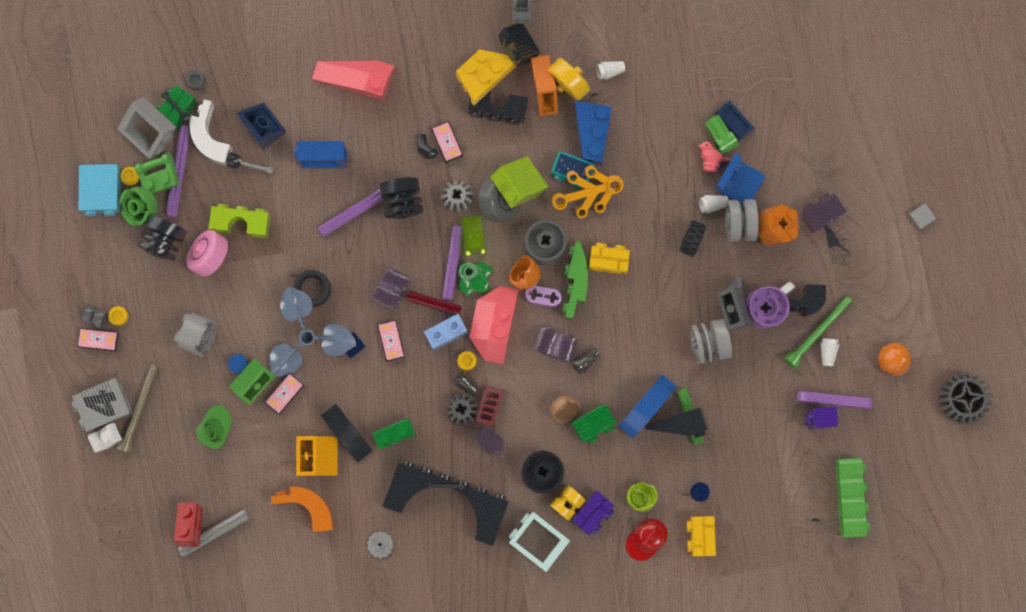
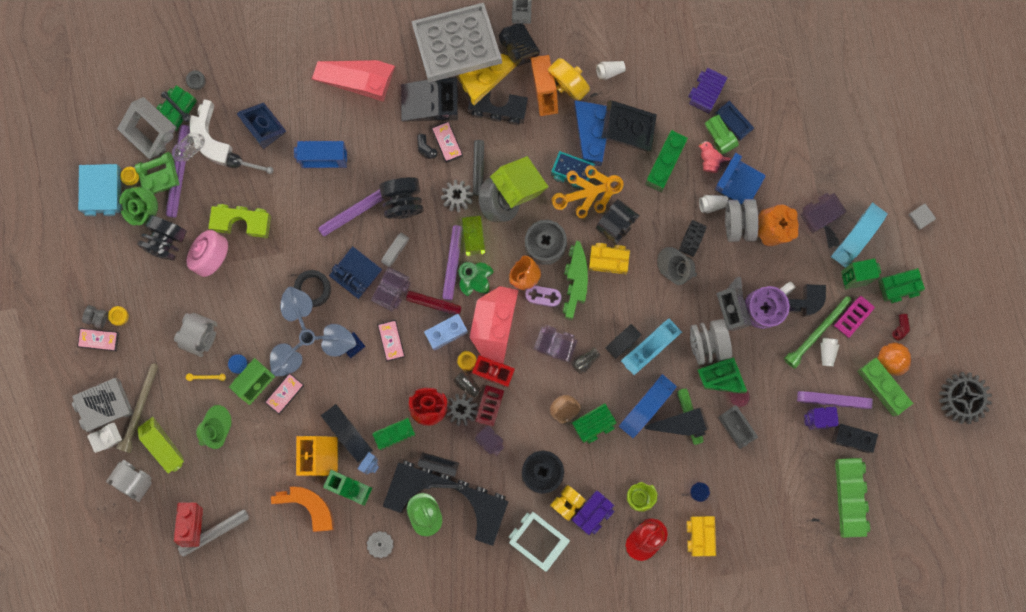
(129, 481): none -> light grey brick
(160, 445): none -> lime slope
(190, 150): none -> clear beam
(190, 377): none -> yellow hinge
(347, 487): none -> green brick
(355, 272): none -> dark blue hinge
(369, 464): none -> medium blue hinge
(395, 249): none -> light grey beam
(424, 514): none -> bright green piece
(427, 406): none -> red cylinder
(430, 100): none -> black slope
(438, 464): none -> black tile
(456, 42): none -> light grey plate
(478, 166): none -> dark grey axle
(493, 371): none -> red brick
(617, 221): none -> black brick
(623, 341): none -> black tyre
(629, 126): none -> black plate
(651, 346): none -> medium azure arch
(666, 161): none -> green brick
(676, 266): none -> dark grey piece
(707, 90): none -> dark purple brick
(722, 377): none -> green wing
(737, 427): none -> dark grey hinge
(739, 399): none -> clear pink tile
(854, 438): none -> black brick
(860, 235): none -> medium azure arch
(860, 273): none -> green brick
(863, 302): none -> dark pink slope
(885, 387): none -> bright green brick
(901, 285): none -> green brick
(903, 329): none -> dark red arm

